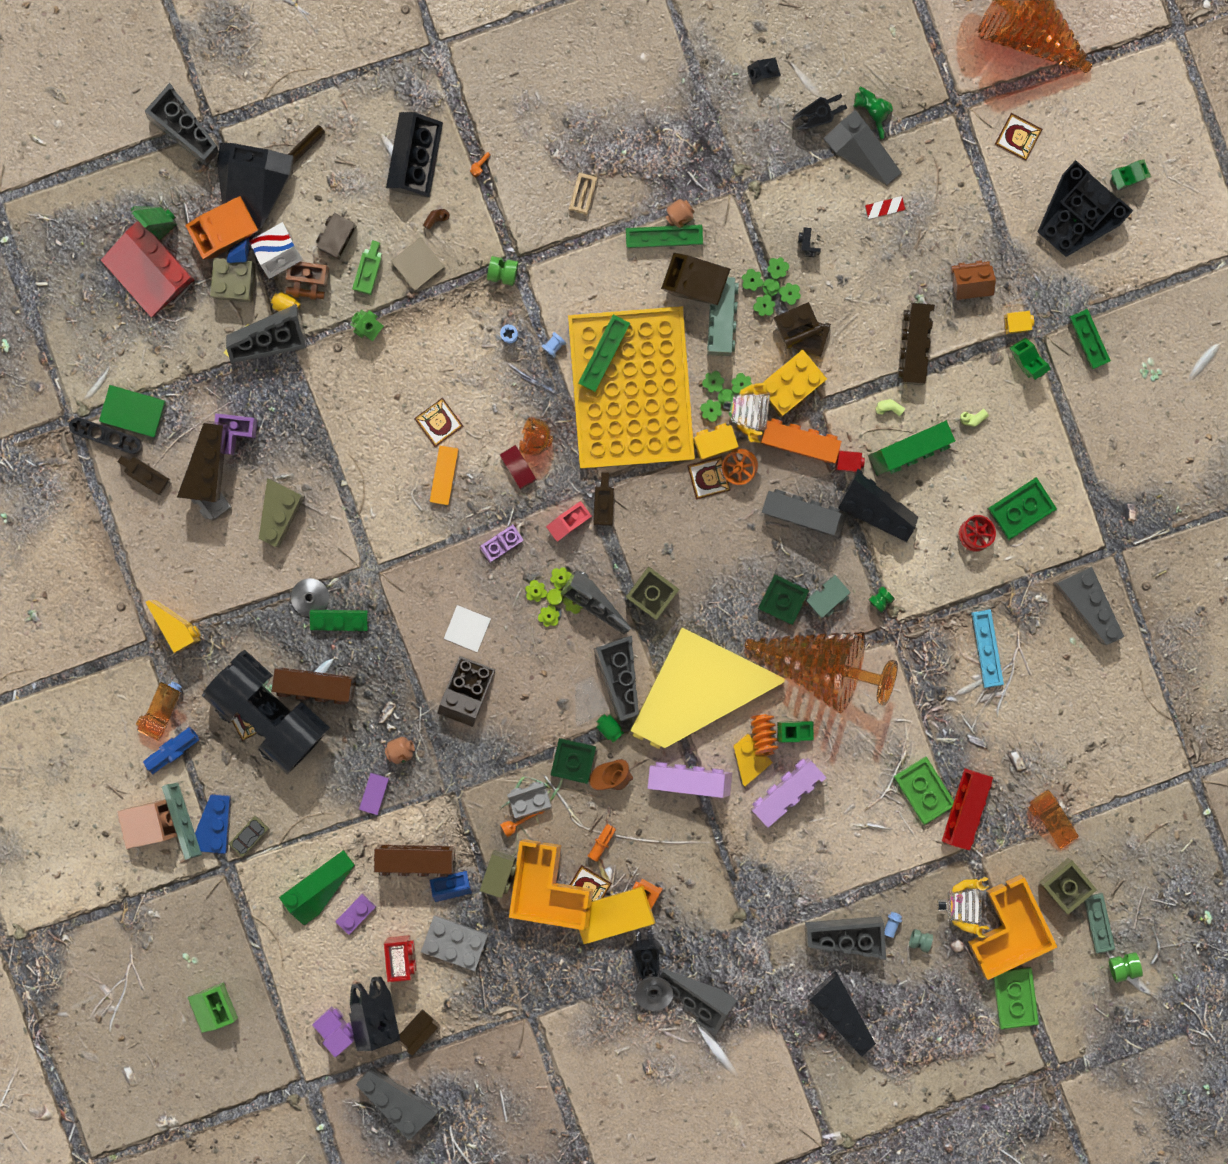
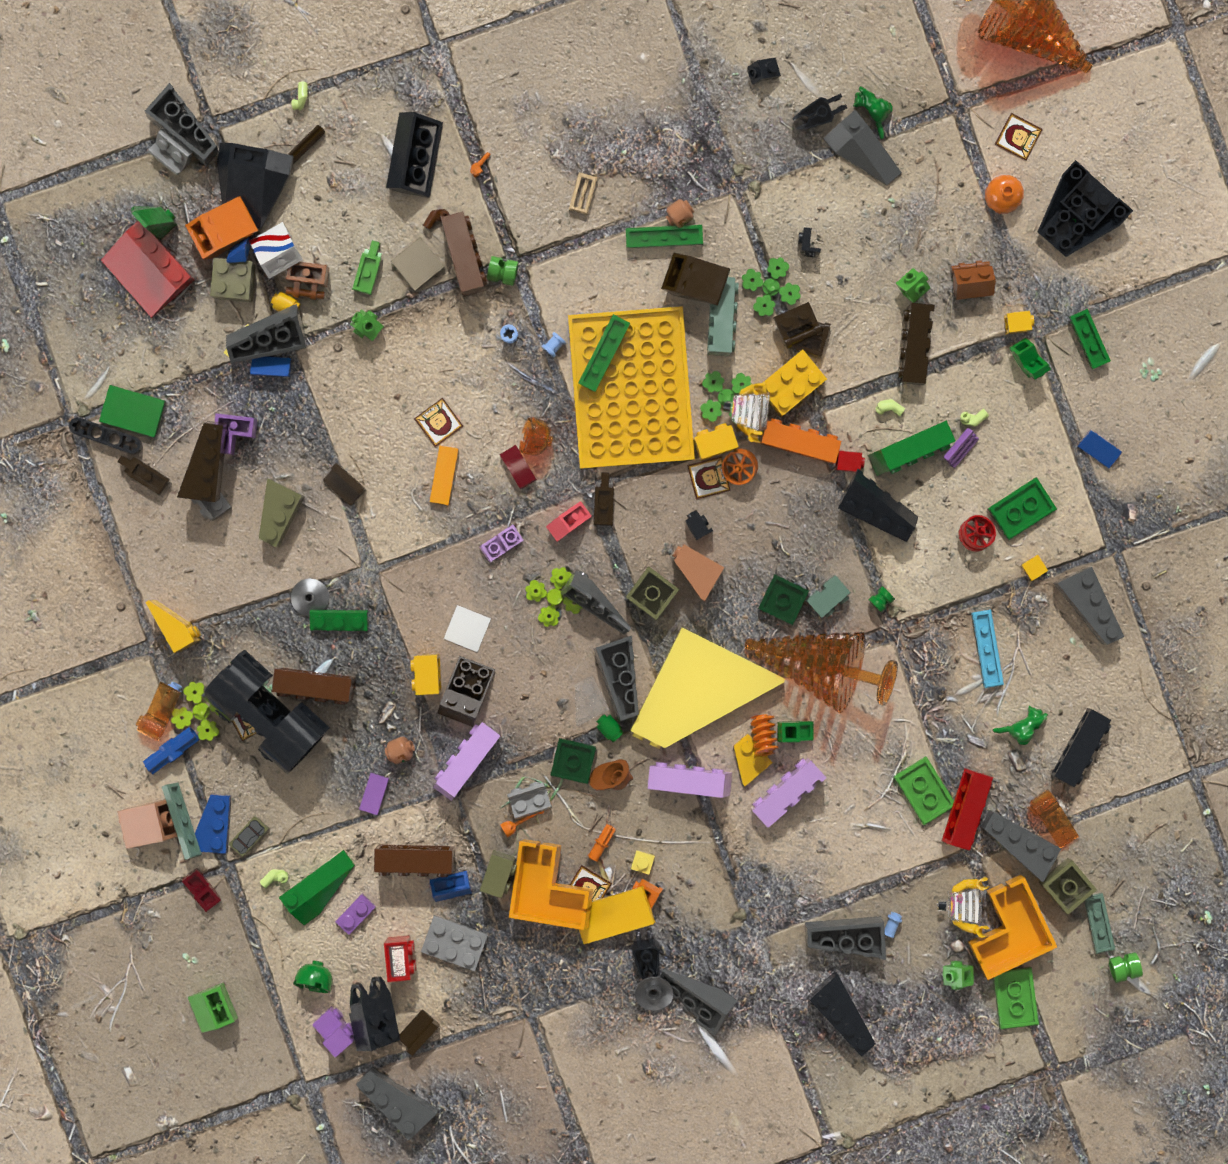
(170, 152): none -> light grey bracket
(200, 711): none -> lime plant
(201, 889): none -> dark red slope
(271, 366): none -> blue slope
(274, 875): none -> yellowish green arm
(302, 96): none -> yellowish green arm
(314, 978): none -> green cylinder
(336, 235): brick -> none
(344, 484): none -> dark brown panel
(427, 674): none -> yellow brick
(463, 255): none -> reddish brown brick
(466, 761): none -> lavender wedge
(642, 862): none -> light yellow plate
(697, 570): none -> nougat slope
(698, 525): none -> black brick
(804, 513): dark grey wedge -> none
(885, 207): sticker -> none
(913, 285): none -> bright green brick
(920, 940): sand green wheel -> none
(958, 975): none -> bright green brick
(961, 448): none -> medium lavender tile
(1004, 194): none -> orange cylinder
(1024, 729): none -> green animal
(1024, 845): none -> dark grey wedge
(1034, 567): none -> yellow tile
(1081, 747): none -> black brick
(1099, 449): none -> blue slope
(1130, 174): green brick -> none

